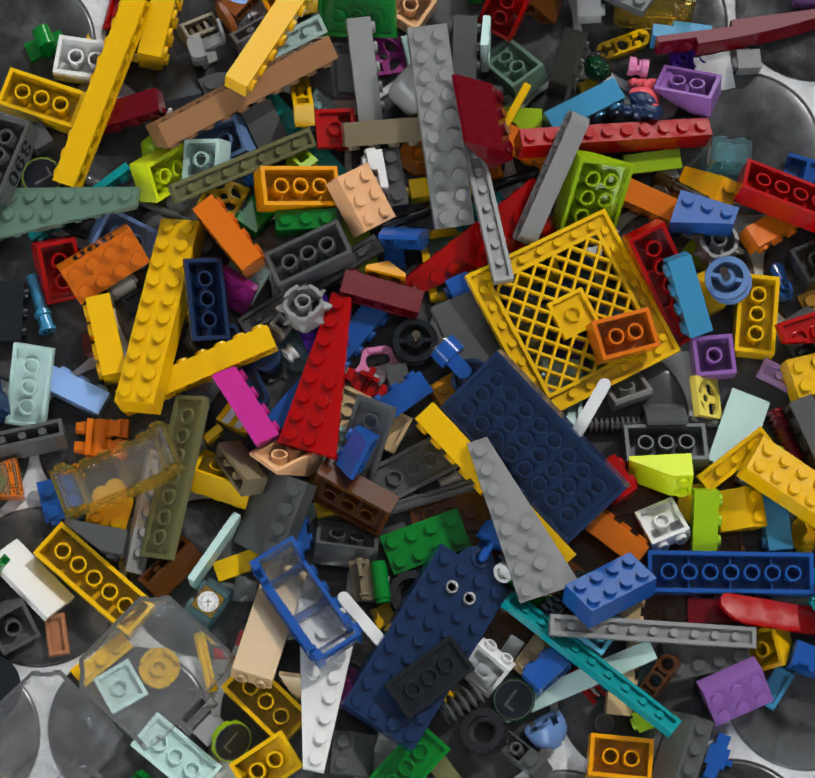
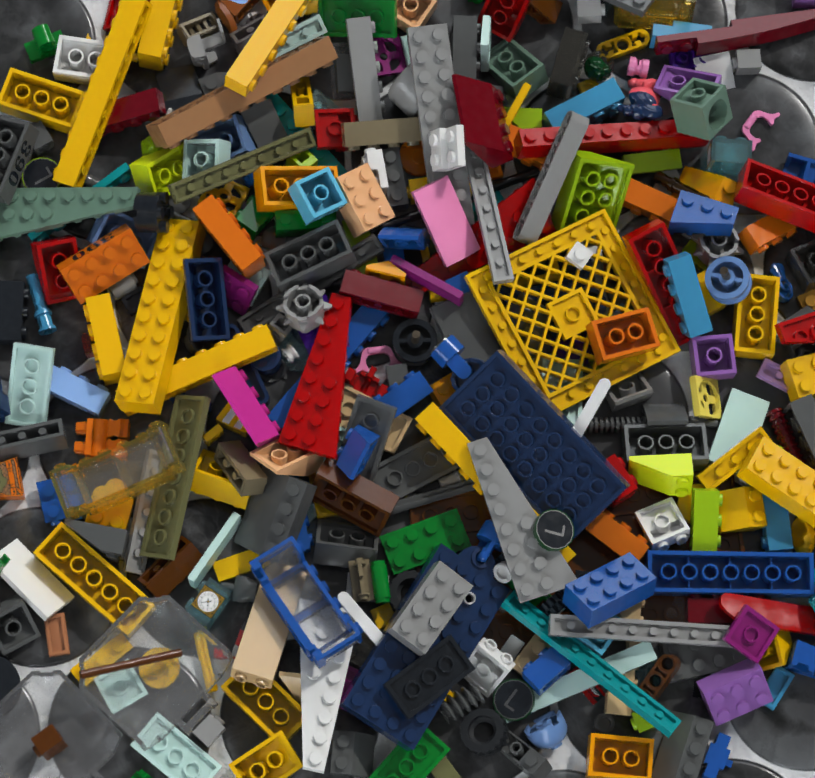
(48, 742): none -> reddish brown brick
(130, 663): none -> reddish brown piece
(152, 212): none -> black brick
(231, 740): black tile -> none
(317, 195): none -> medium azure brick
(429, 281): none -> magenta tile
(429, 608): none -> light grey brick
(445, 221): none -> bright pink slope
(447, 148): none -> white plate
(553, 530): none -> black tile
(579, 255): none -> white plate
(701, 108): none -> sand green brick
(750, 633): none -> magenta plate
(751, 120): none -> bright pink helmet

